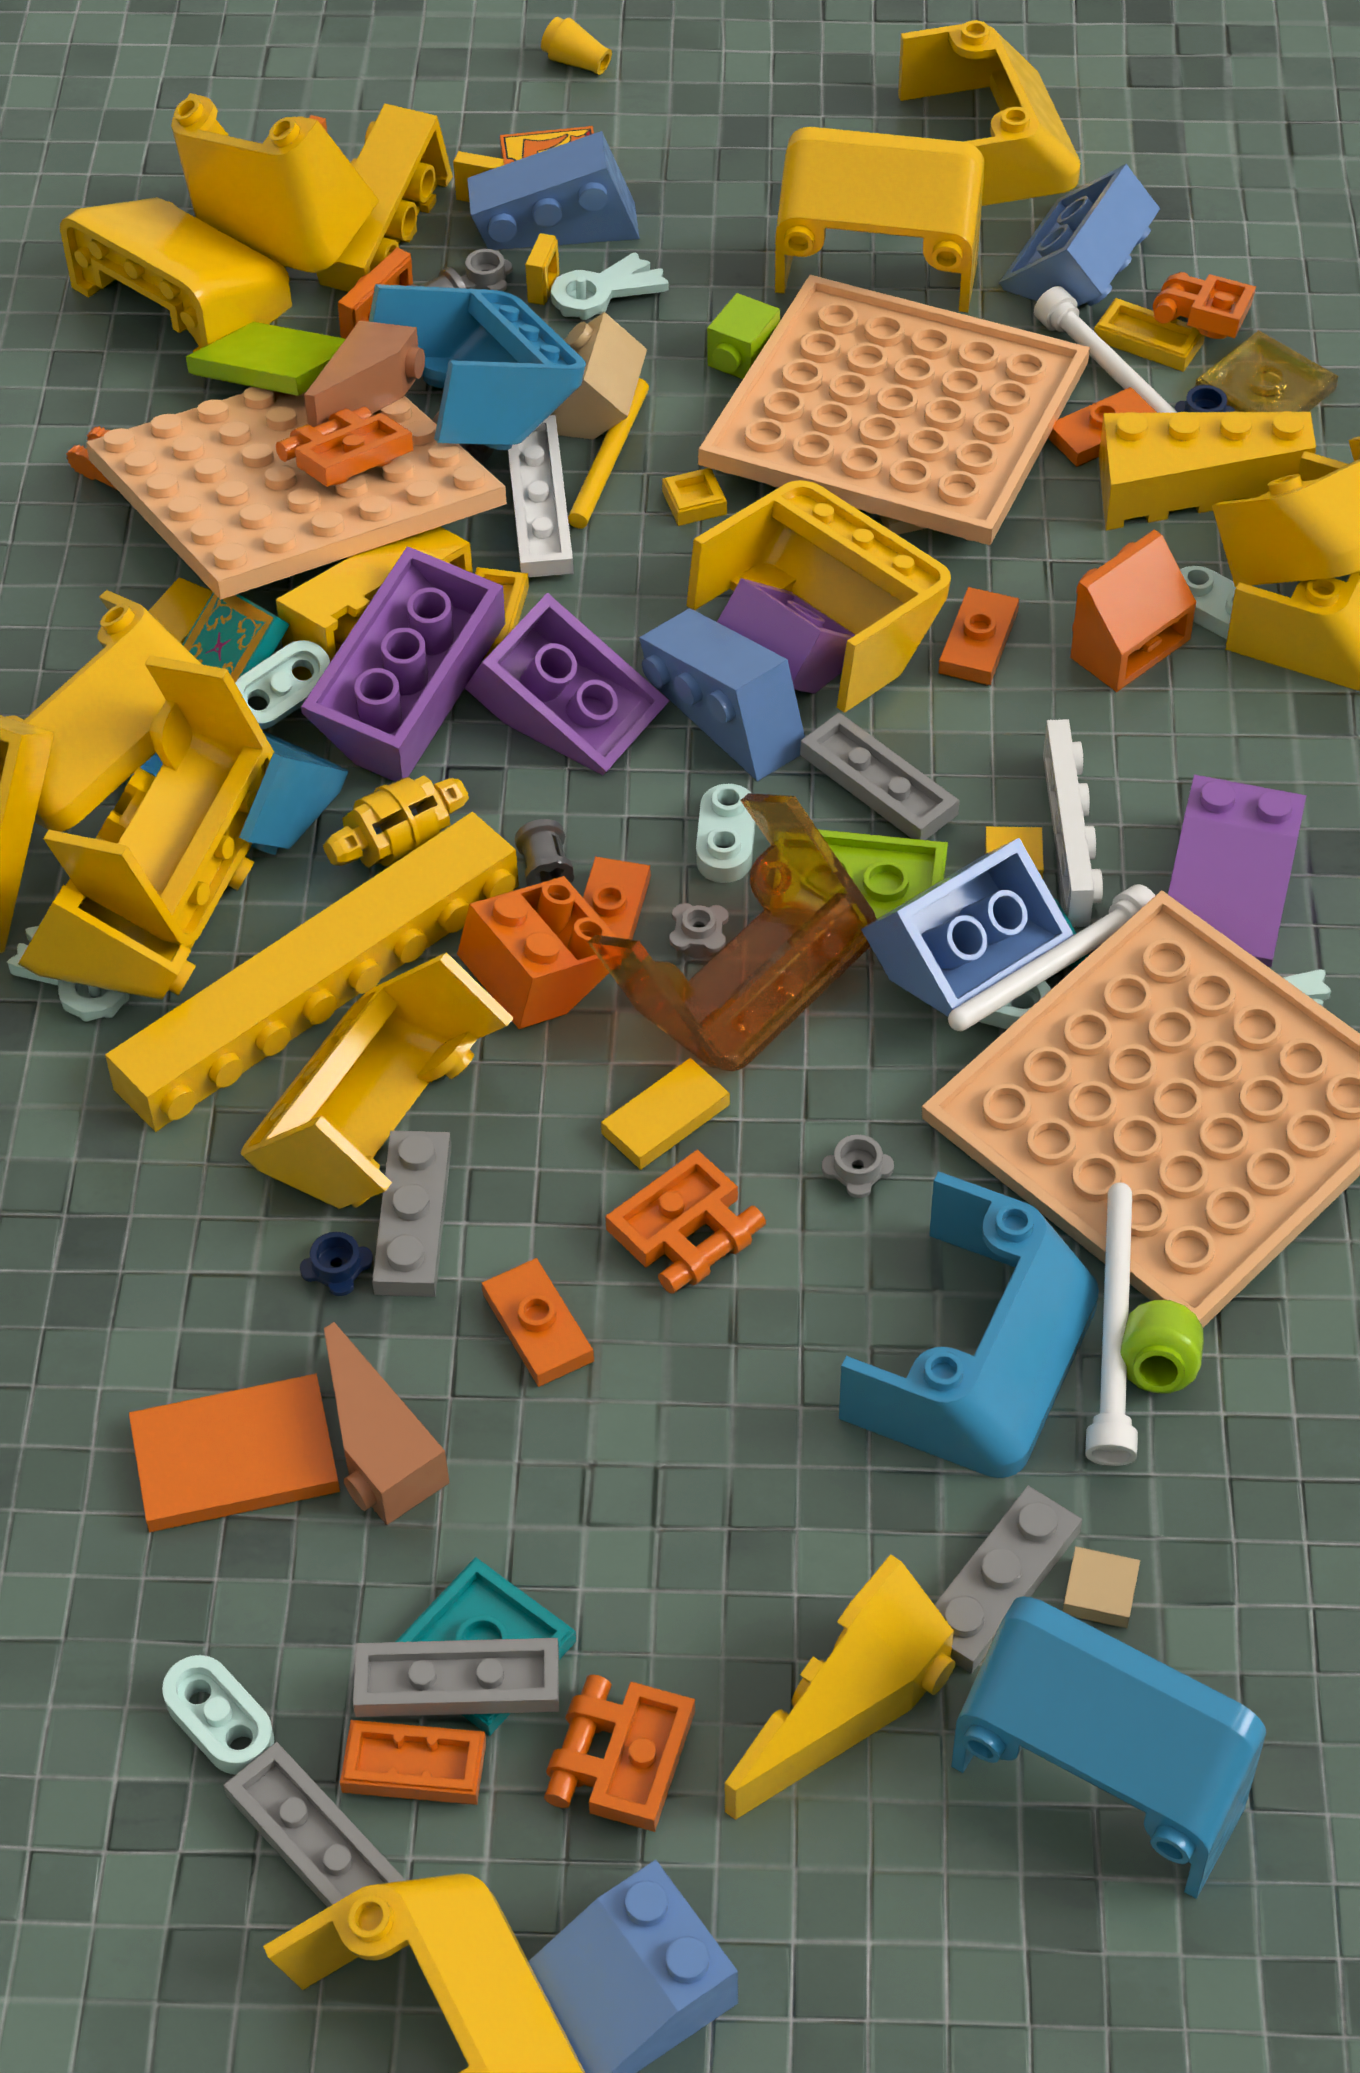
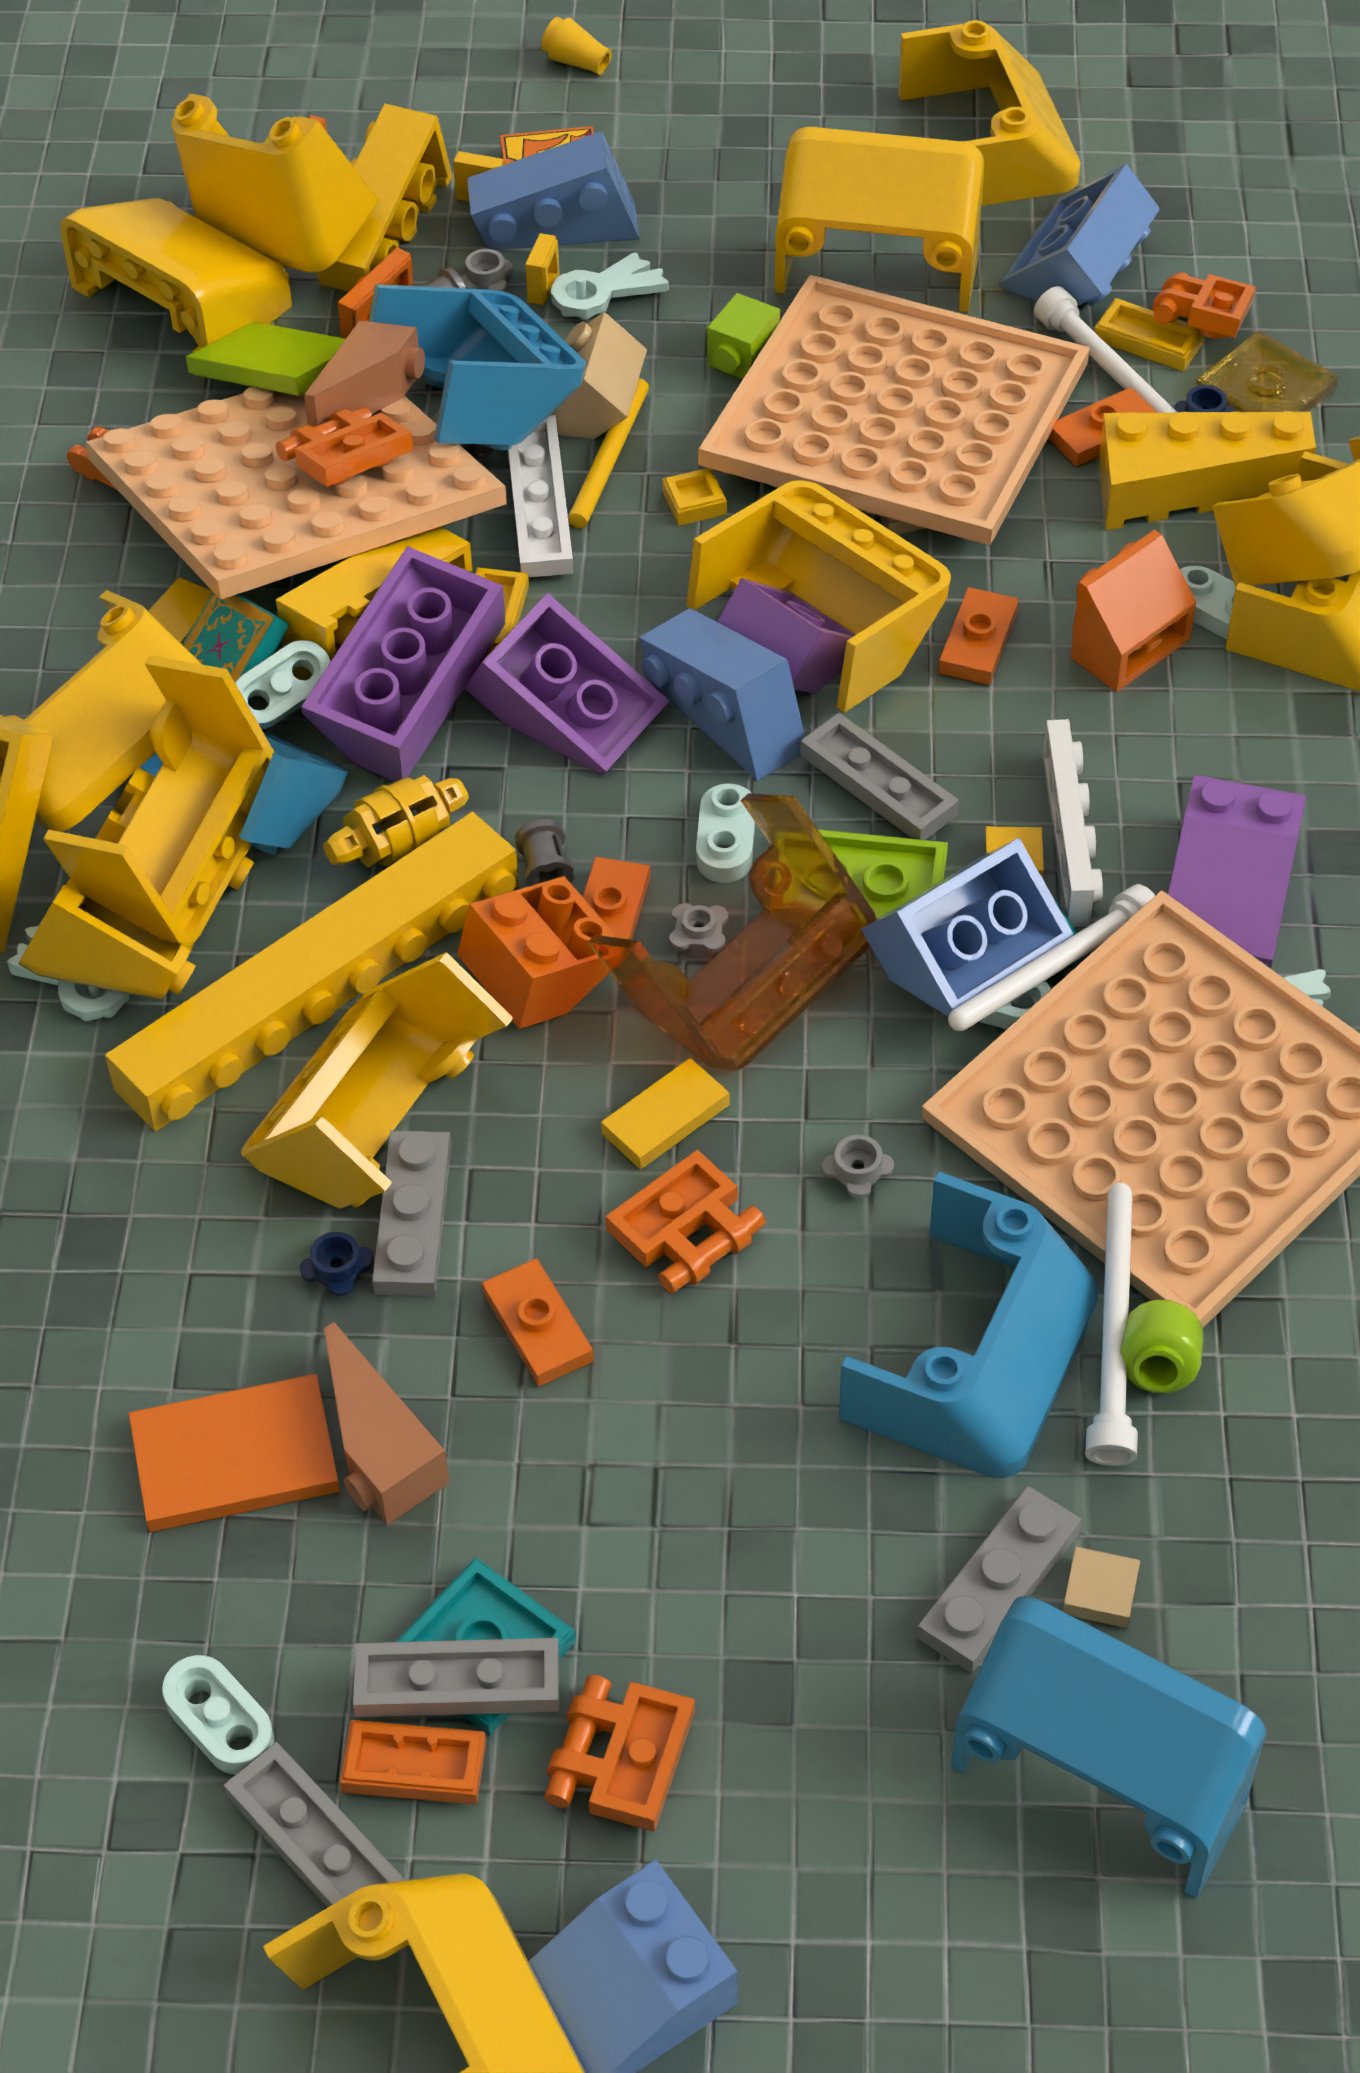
(879, 1669): yellow wedge -> none

